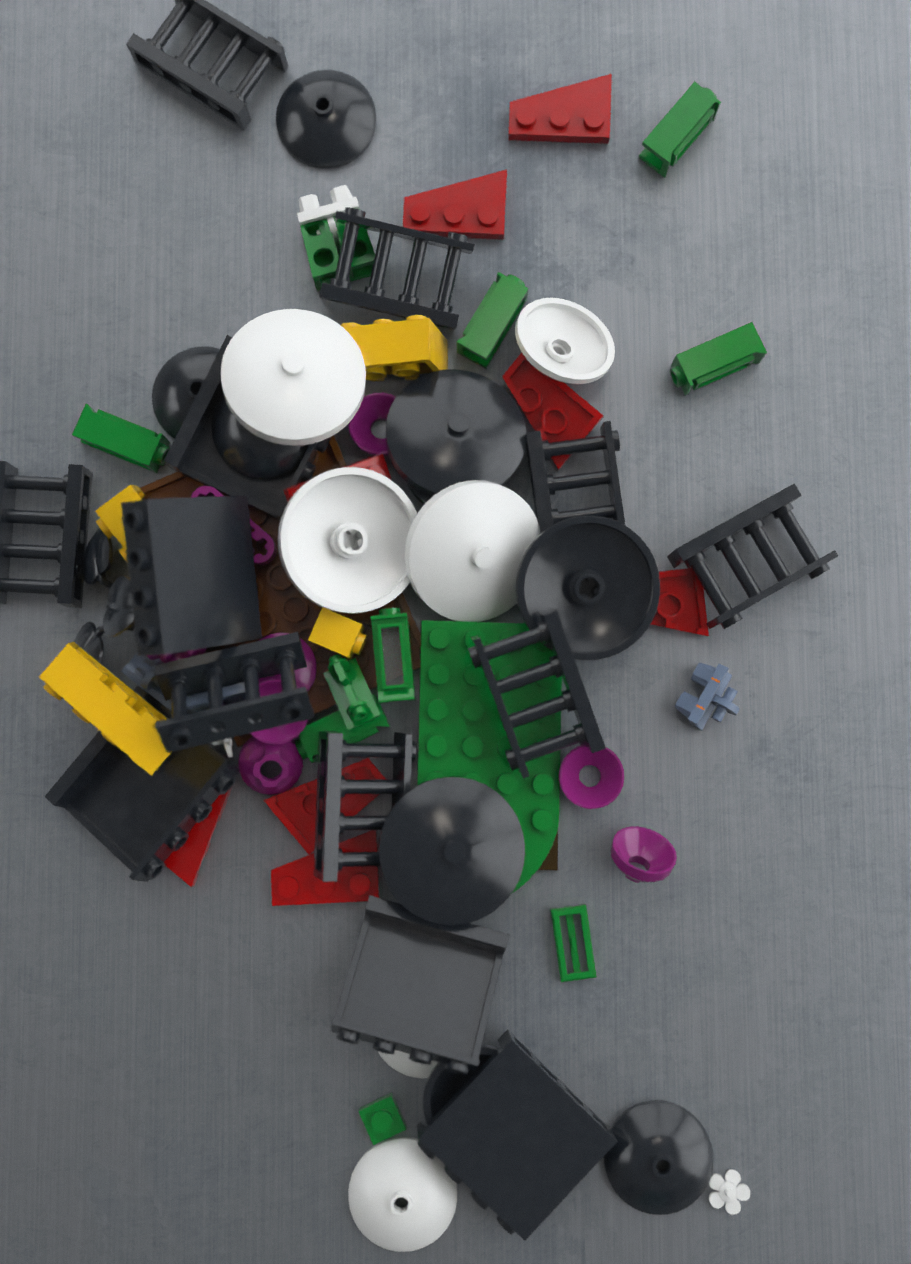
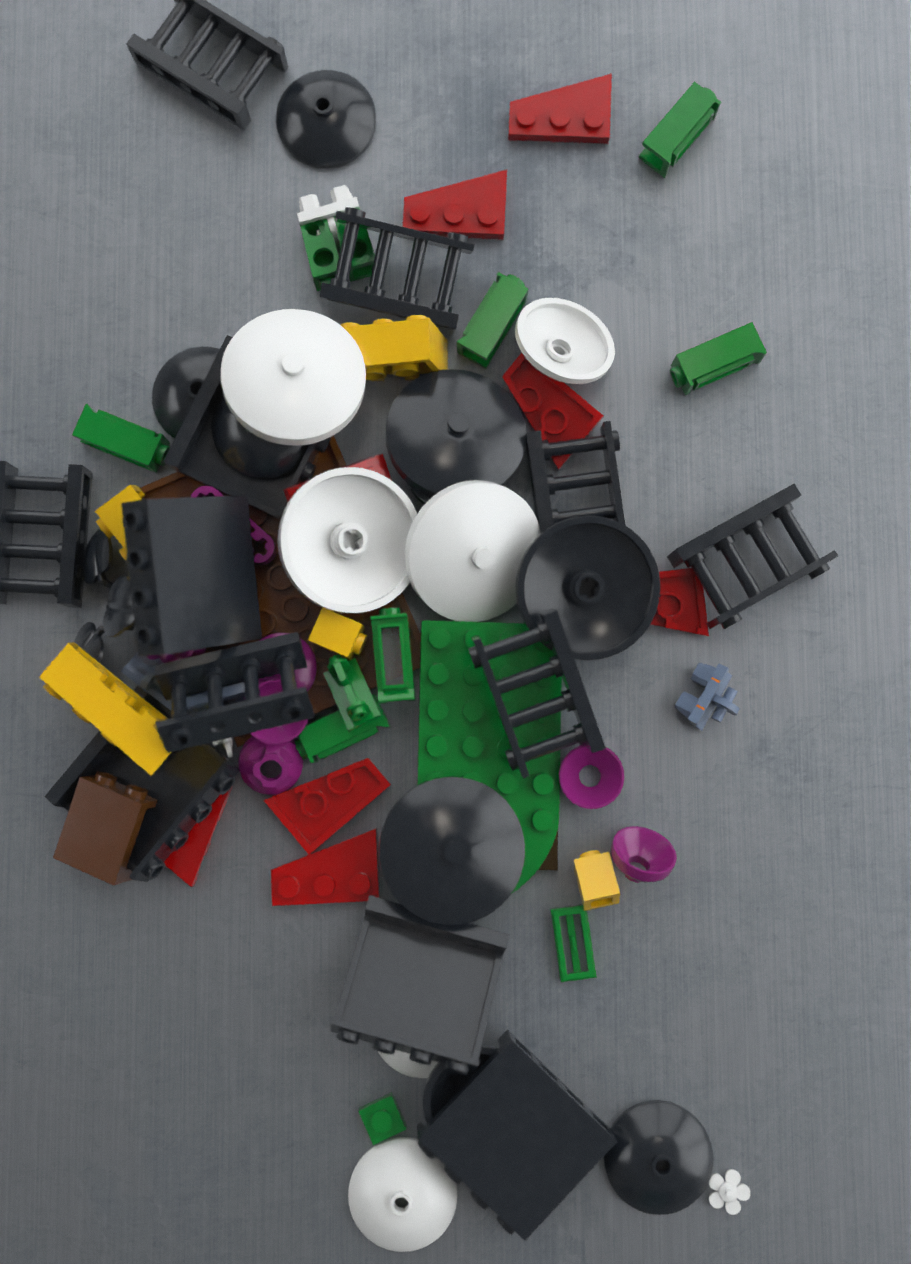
(103, 827): none -> reddish brown panel
(333, 787): black fence -> none
(372, 409): magenta piece -> none
(596, 880): none -> yellow brick

